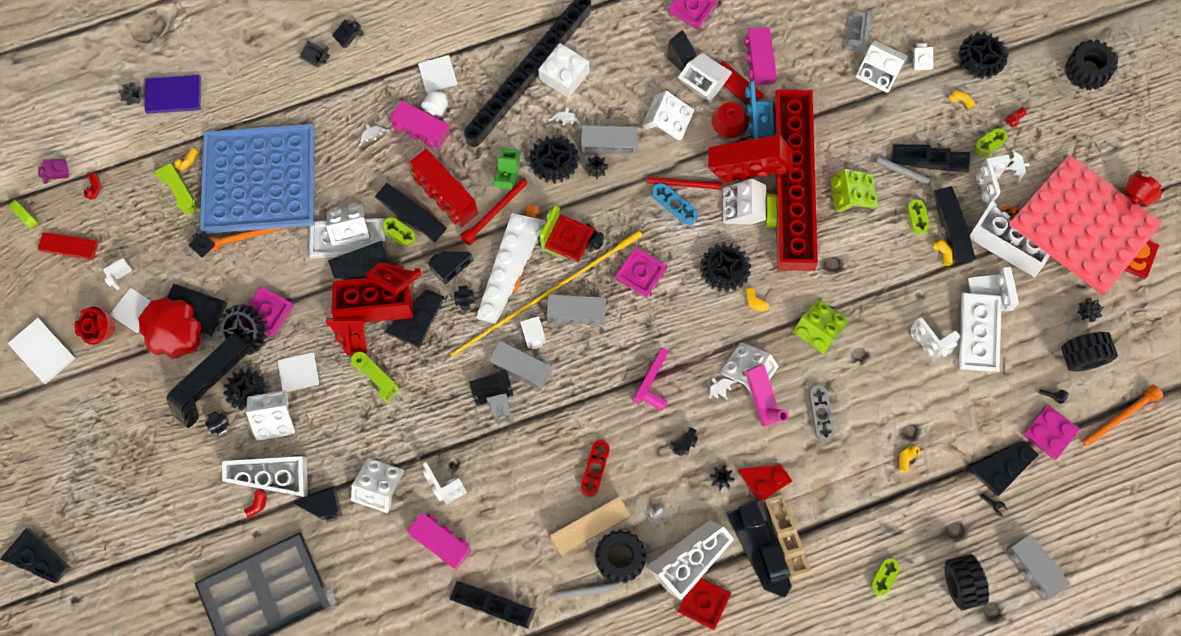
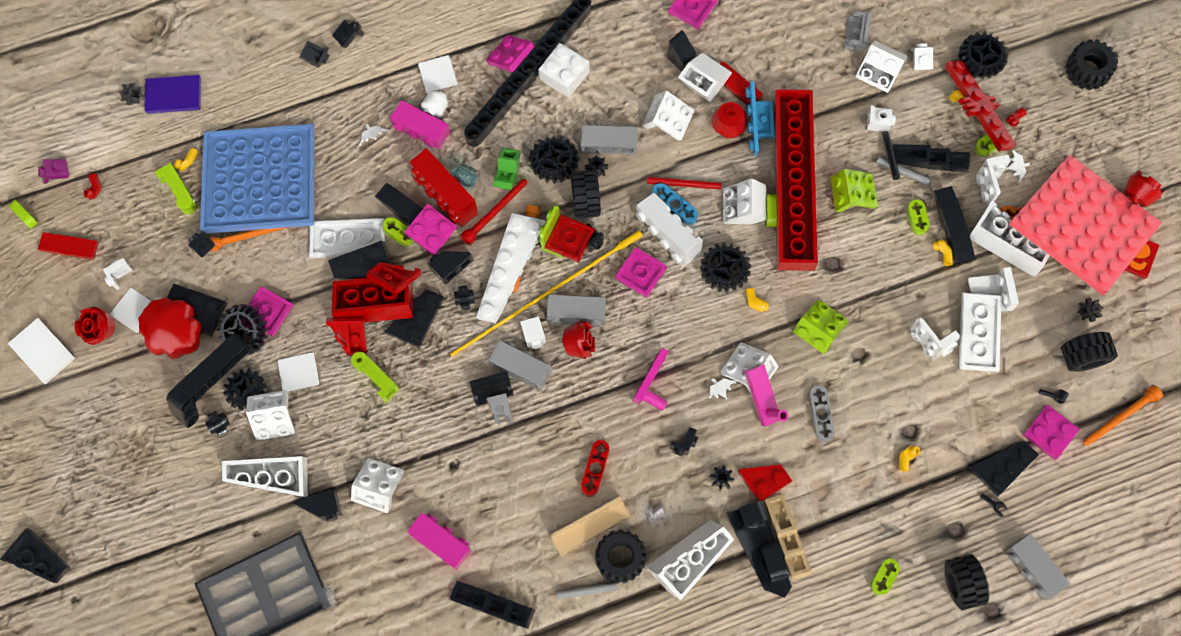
(258, 503): red arm -> none
(346, 224): white bracket -> none
(430, 230): none -> dark pink plate
(451, 491): white bracket -> none
(465, 175): none -> clear light blue head
(510, 53): none -> dark pink plate
(565, 117): white piece -> none
(578, 340): none -> red cone
(585, 194): none -> black tyre
(669, 230): none -> white wedge
(704, 603): red tile -> none
(750, 158): red brick -> none
(760, 56): dark pink brick -> none
(880, 119): none -> white brick
(891, 156): none -> black bar
(980, 105): none -> red hinge

